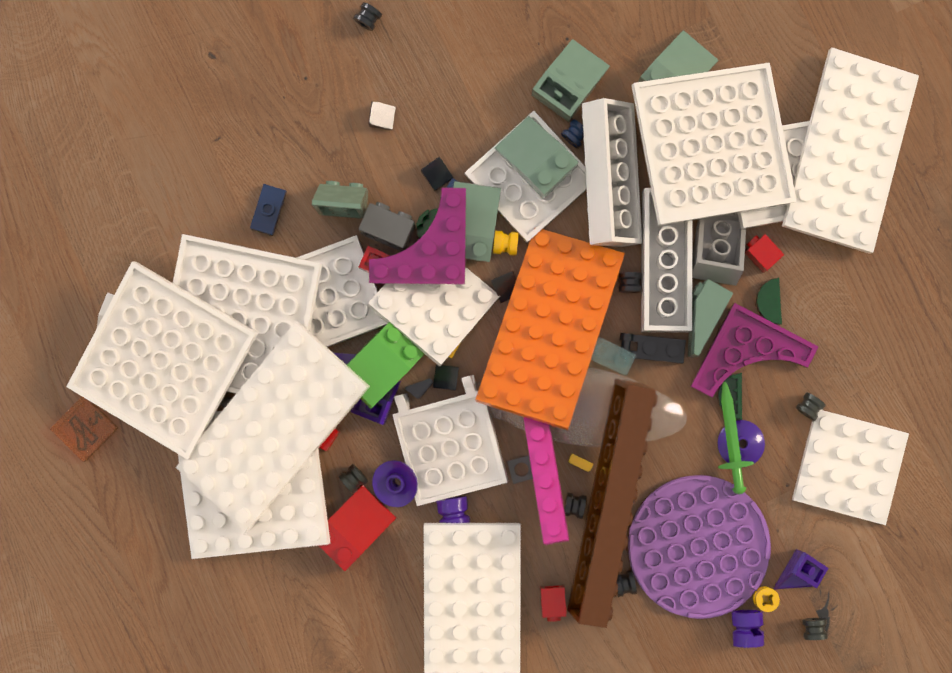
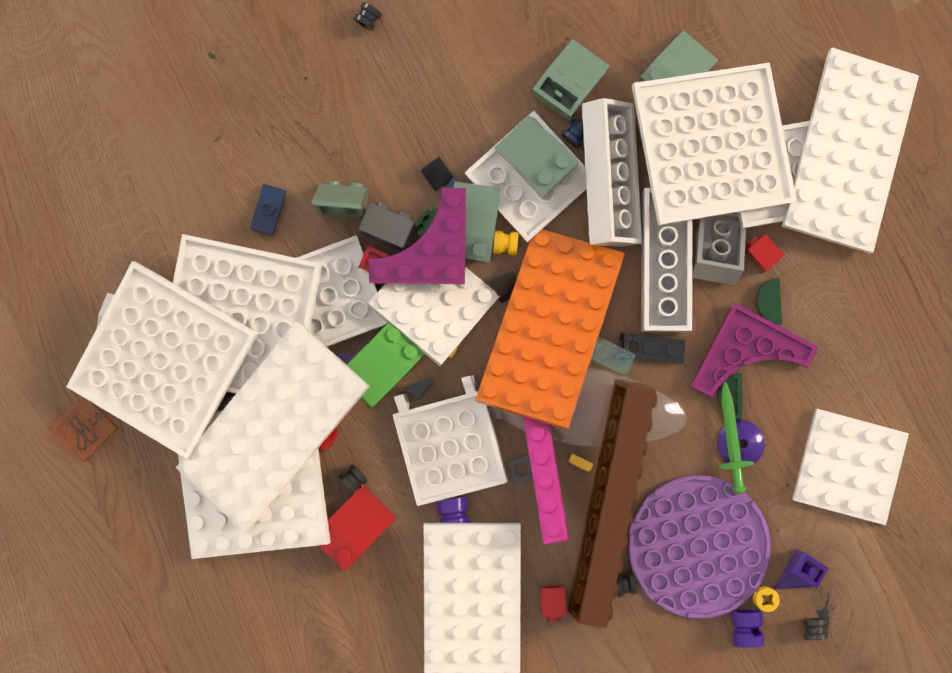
(381, 116): slope -> none
(381, 410): dark purple slope -> none
(386, 487): dark purple dish -> none
(446, 377): black slope -> none
(575, 505): black wheel -> none
(630, 282): black wheel -> none
(707, 307): sand green slope -> none
(810, 406): pearl dark grey wheel -> none

